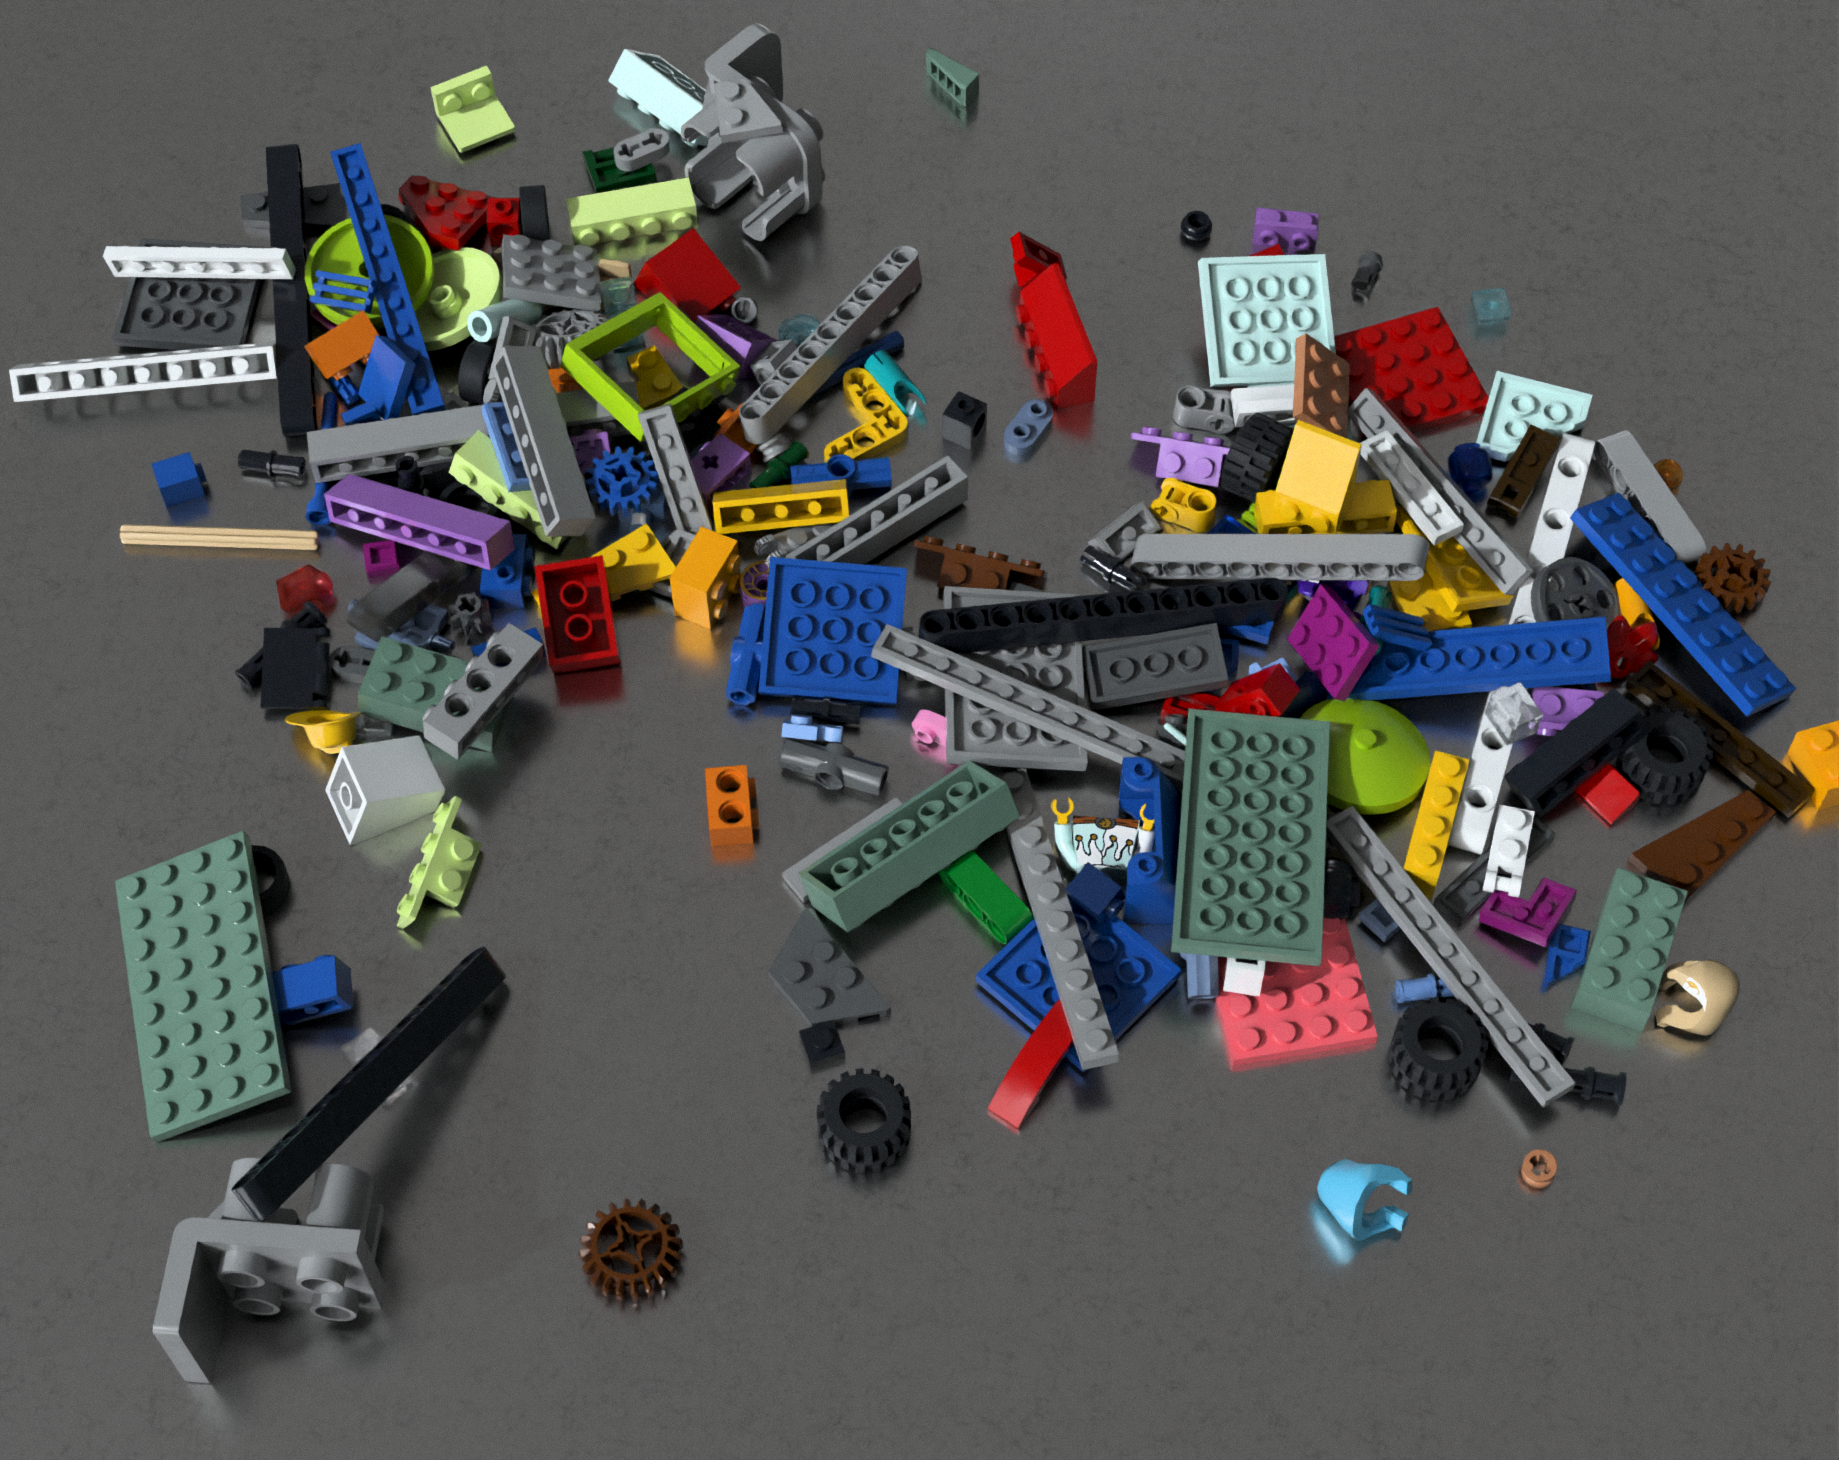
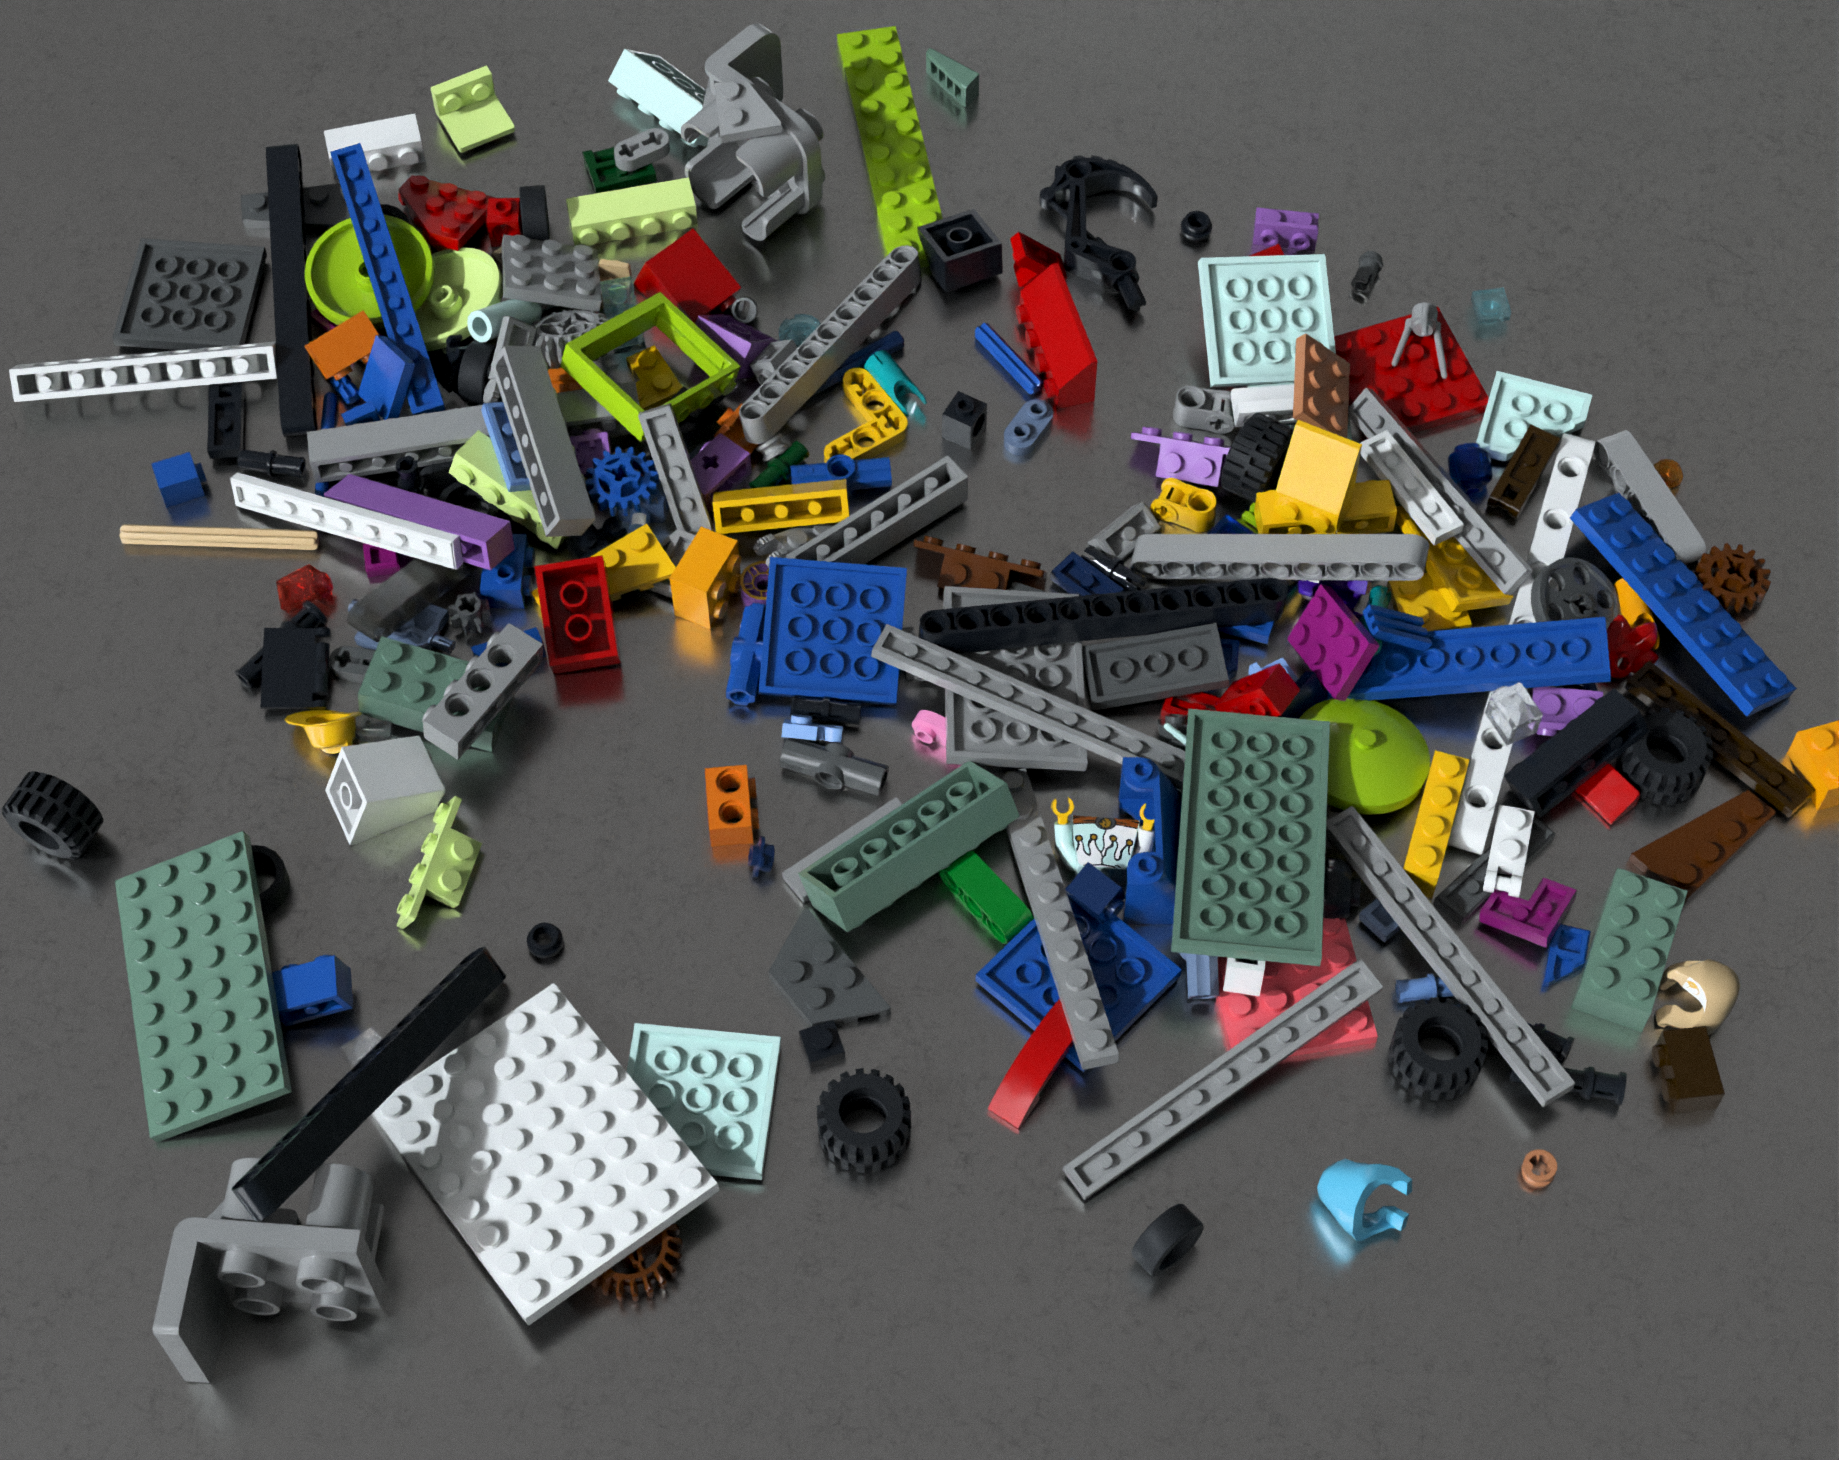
(52, 815): none -> black tyre
(199, 262): white plate -> none
(225, 420): none -> black plate
(322, 287): blue tile -> none
(347, 520): none -> white tile
(384, 142): none -> white brick
(449, 362): none -> black plate
(543, 1152): none -> white plate
(544, 931): none -> black plate
(593, 539): none -> black plate
(710, 1091): none -> light aqua plate
(761, 856): none -> dark blue plate
(889, 136): none -> lime plate
(961, 250): none -> black slope
(1008, 359): none -> blue axle
(1082, 578): none -> dark blue plate
(1083, 252): none -> black piece
(1167, 1239): none -> black tyre
(1222, 1079): none -> light grey plate
(1423, 324): none -> light grey plant
(1688, 1070): none -> dark brown brick

